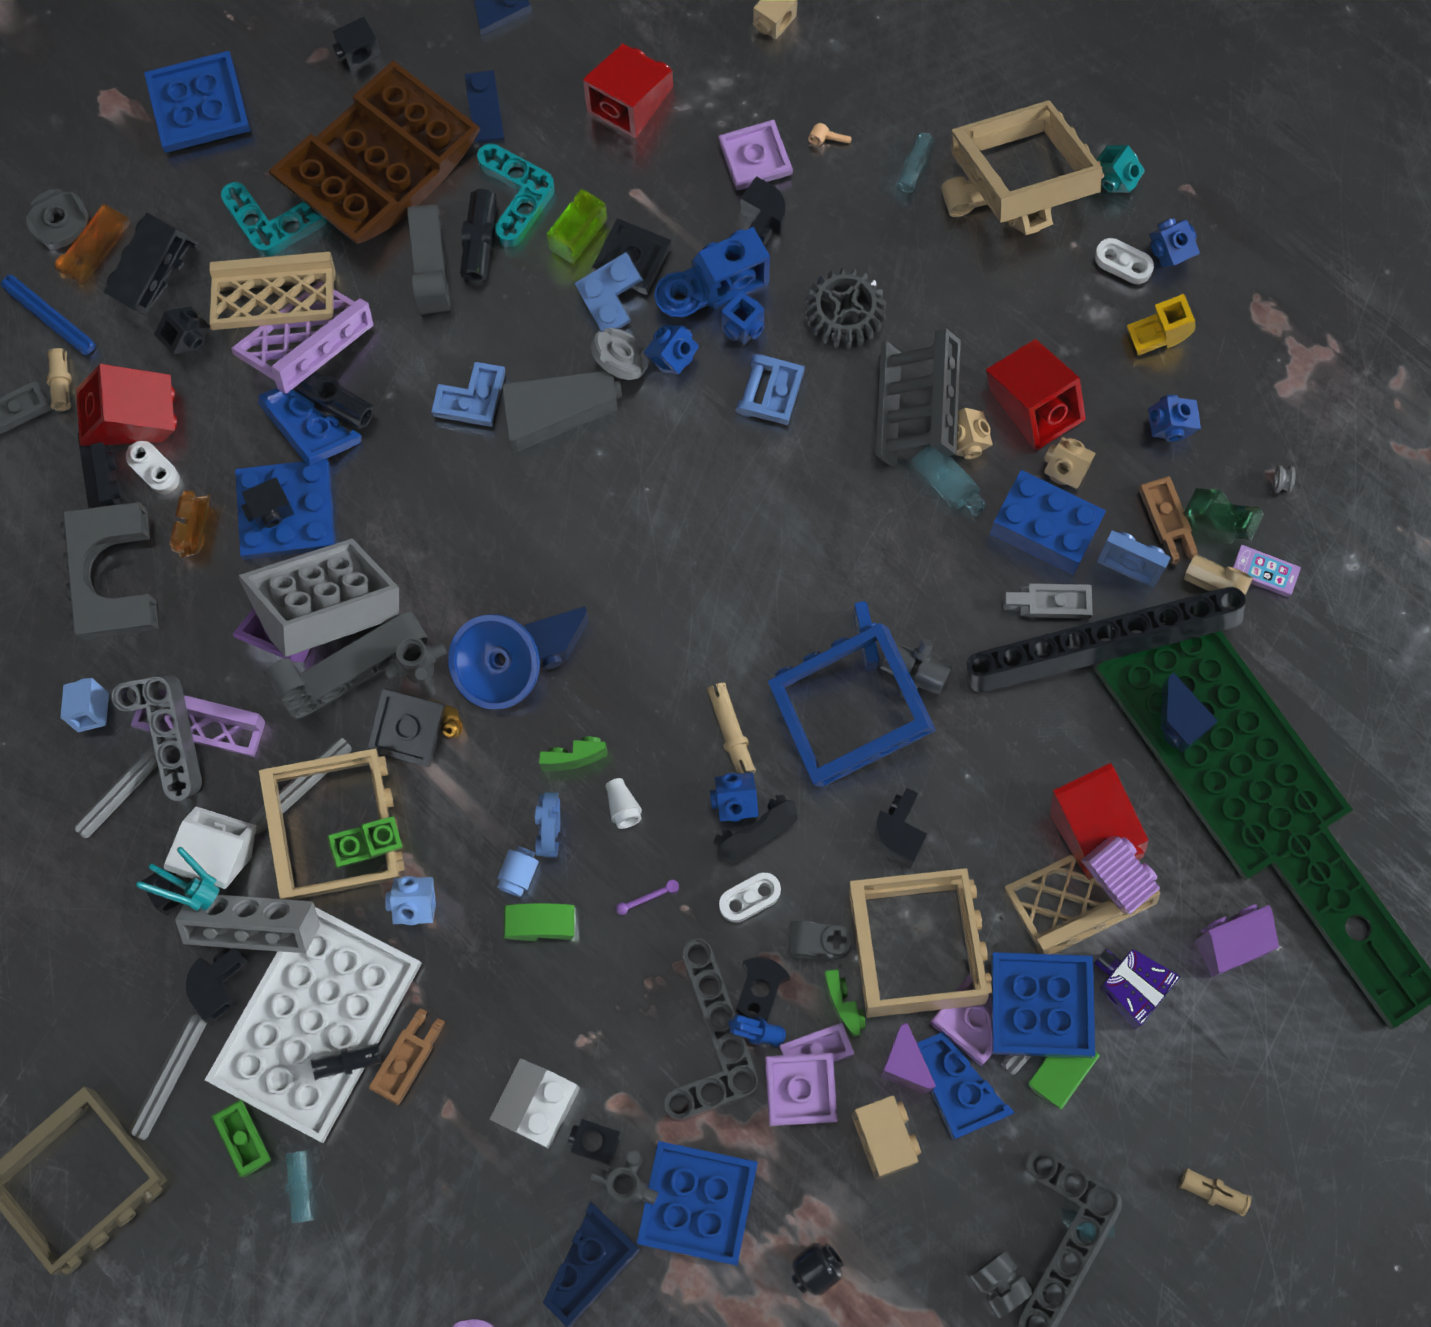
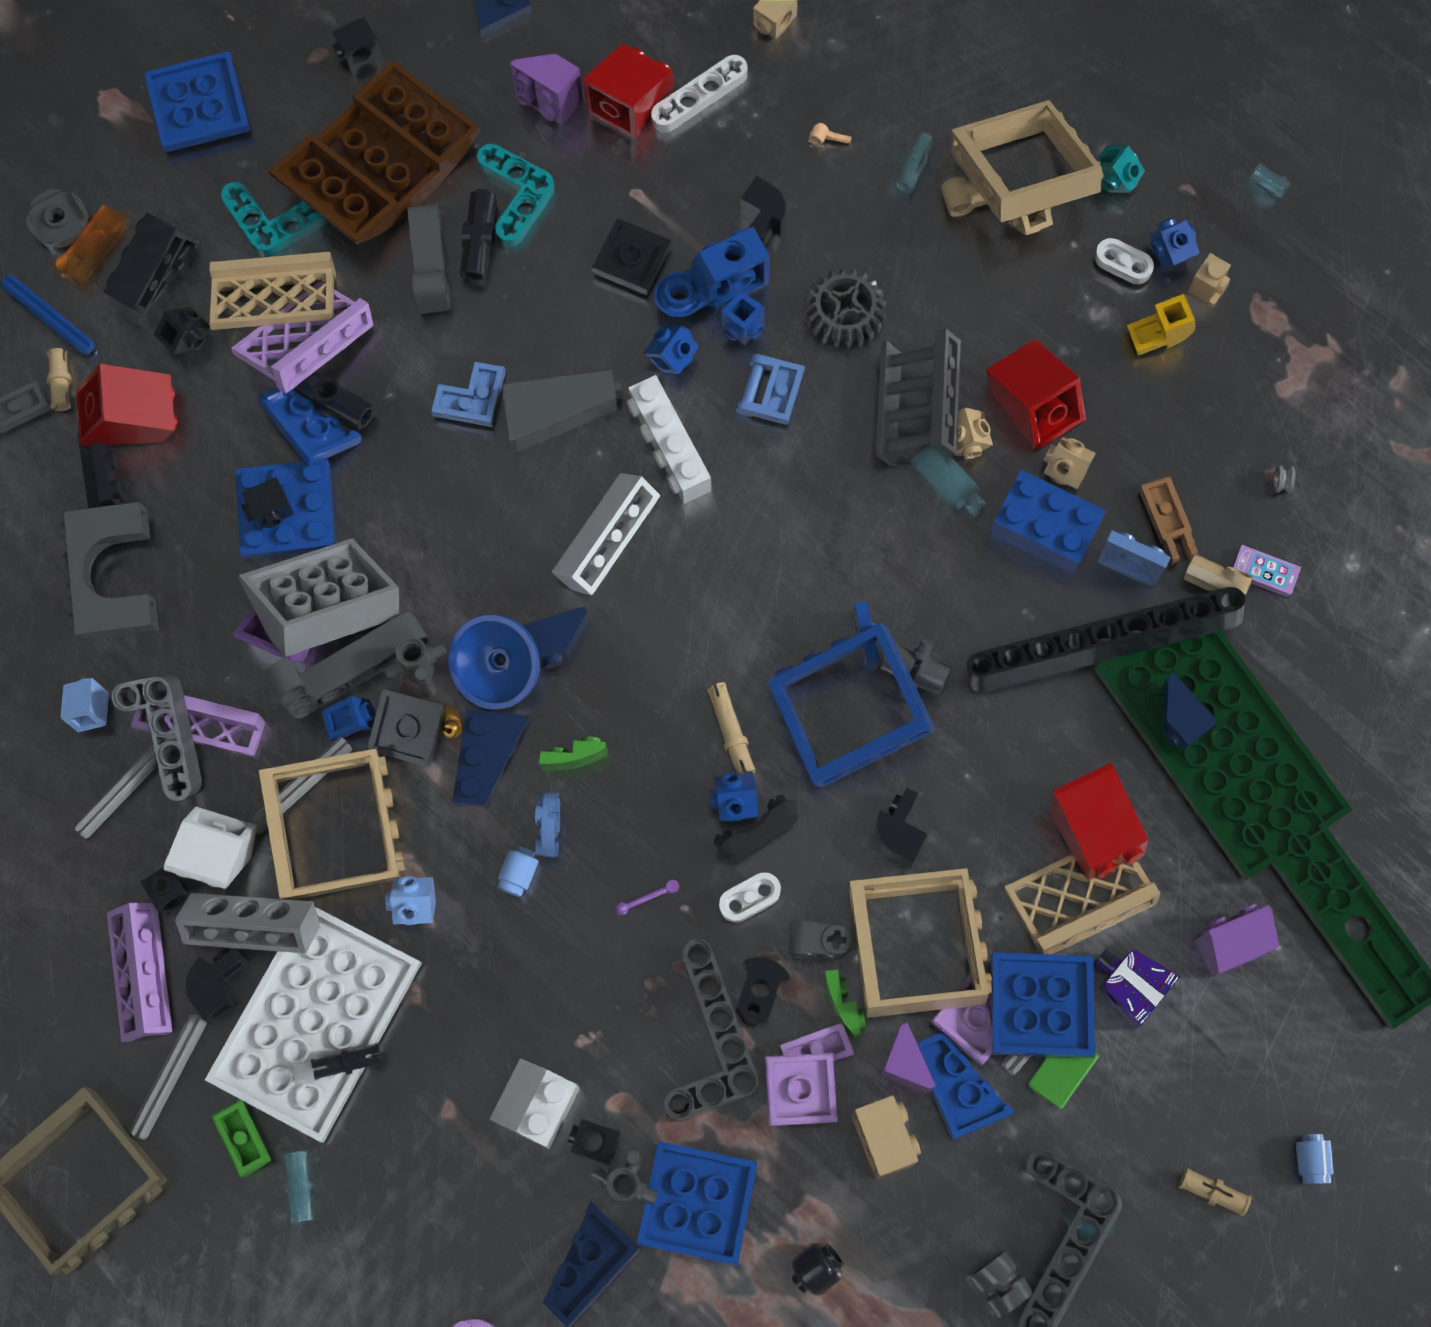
(142, 969): none -> lavender fence
(151, 465): white plate -> none
(189, 537): clear orange hinge -> none
(199, 892): teal plant -> none
(348, 717): none -> blue bracket
(364, 842): bright green slope -> none
(405, 1059): medium nougat hinge -> none
(484, 106): dark blue slope -> none
(484, 752): none -> dark blue wing
(538, 921): bright green slope -> none
(548, 85): none -> medium lavender slope
(577, 226): clear neon green brick -> none
(601, 291): medium blue plate -> none
(606, 533): none -> white brick
(619, 354): light grey tile -> none
(623, 806): white cone -> none
(669, 438): none -> white brick
(702, 96): none -> white beam
(755, 153): lavender plate -> none
(757, 1030): blue axle -> none
(1051, 601): light grey hinge -> none
(1121, 873): lavender brick -> none
(1174, 418): blue brick -> none
(1210, 280): none -> tan brick
(1220, 519): clear green brick -> none
(1270, 181): none -> clear light blue pin
(1314, 1159): none -> light blue brick

